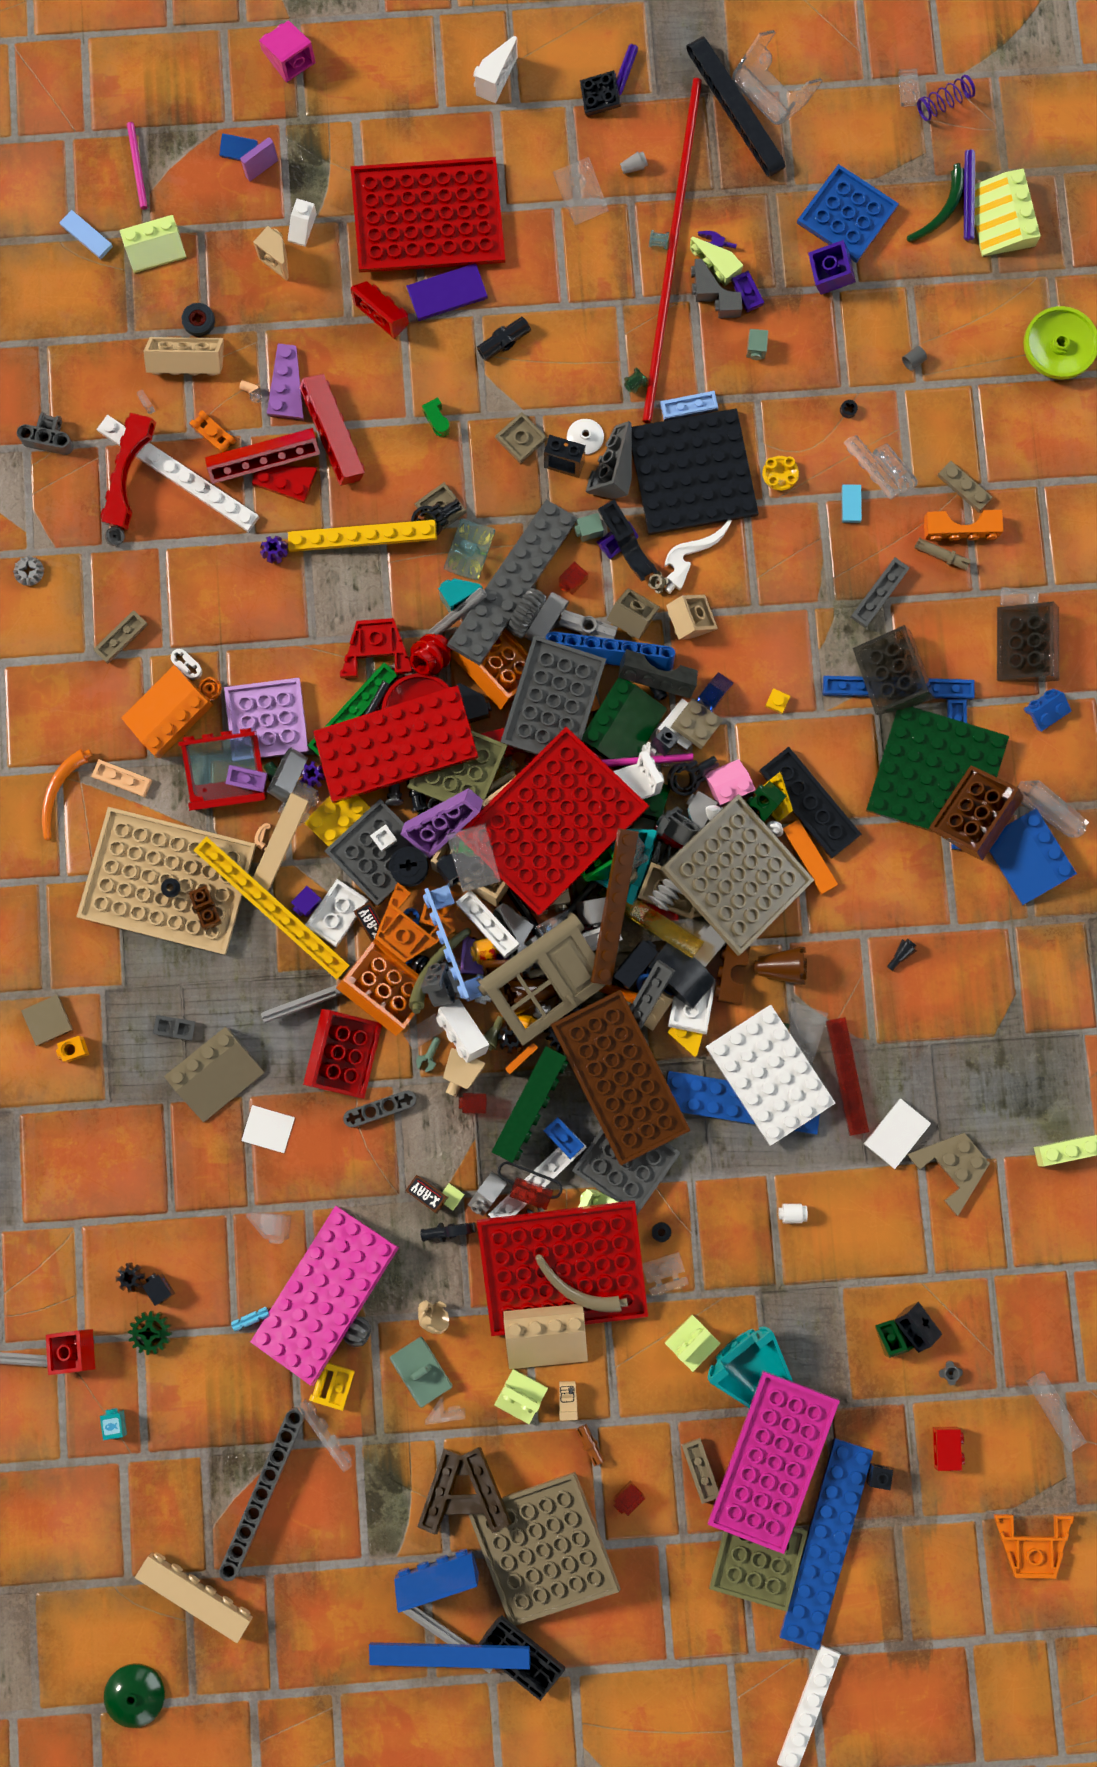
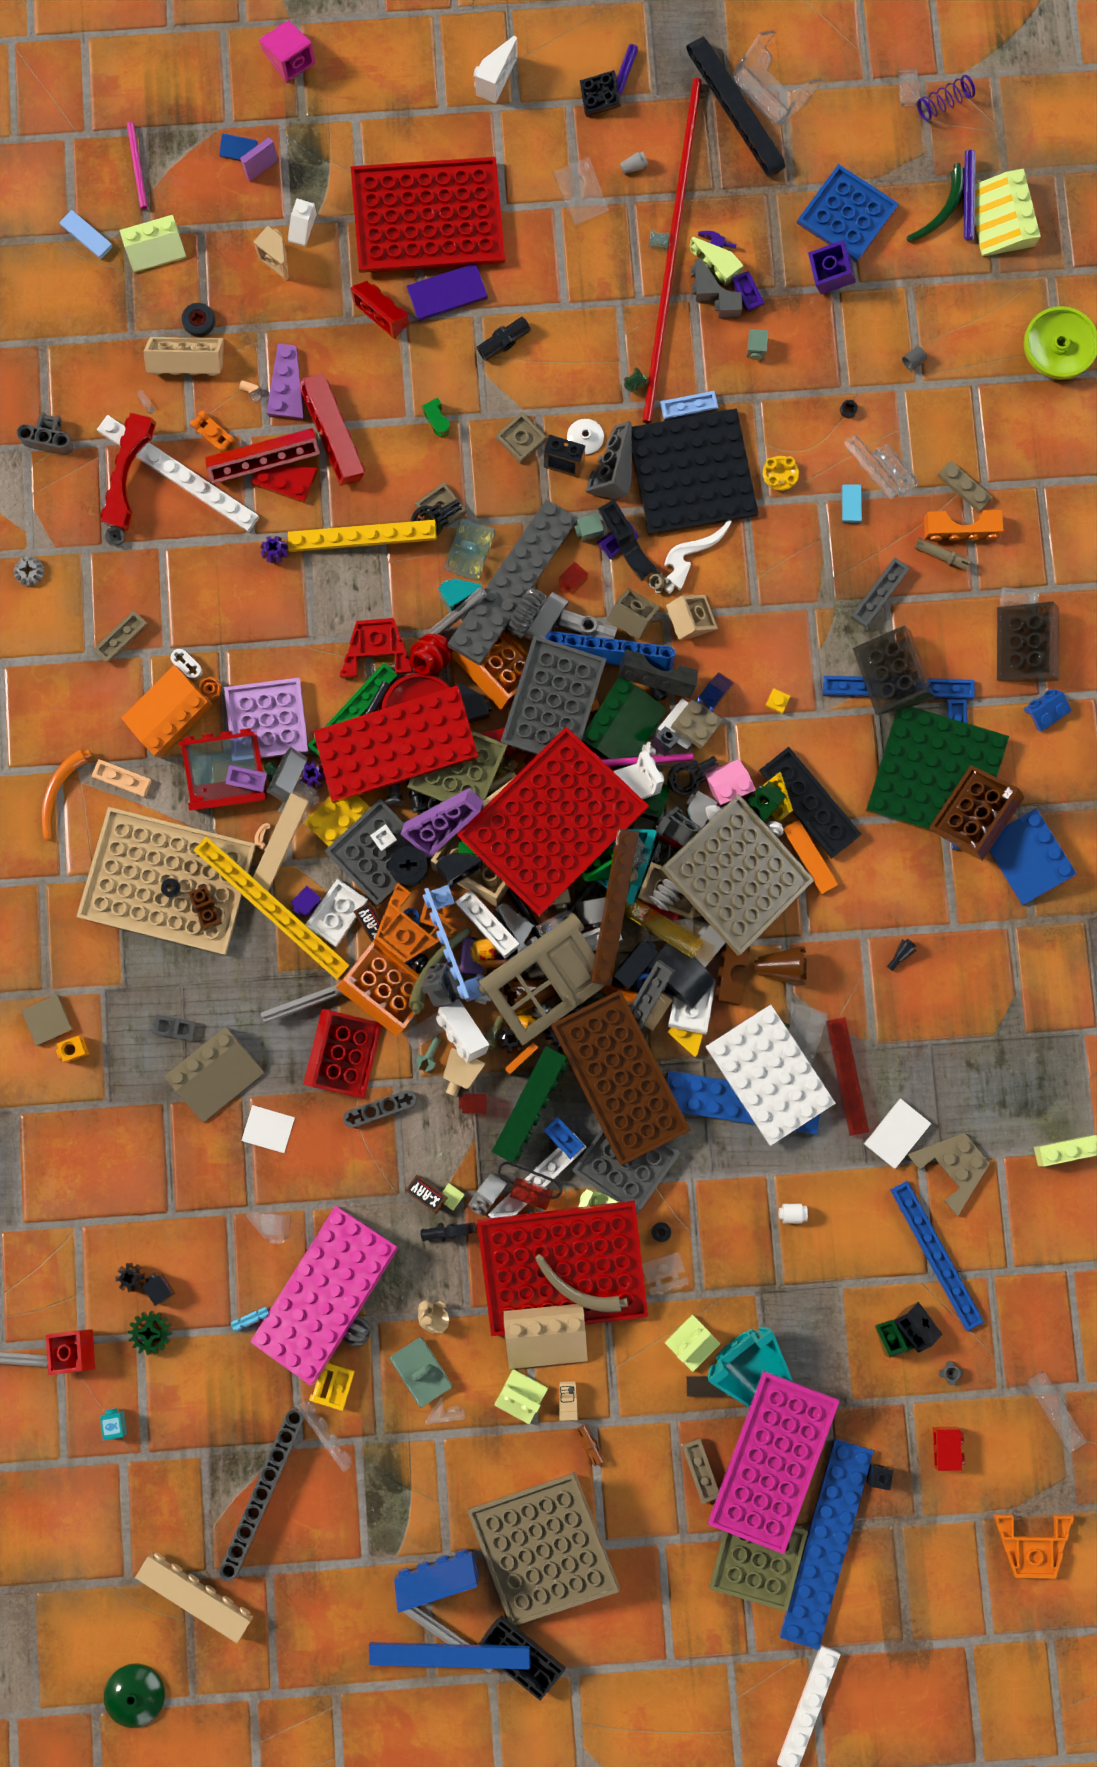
(473, 857): clear slope -> none
(485, 1501): dark brown plate -> none
(628, 1498): clear red brick -> none
(700, 1387): none -> clear smoke tile
(936, 1256): none -> blue tile
(1052, 808): clear slope -> none

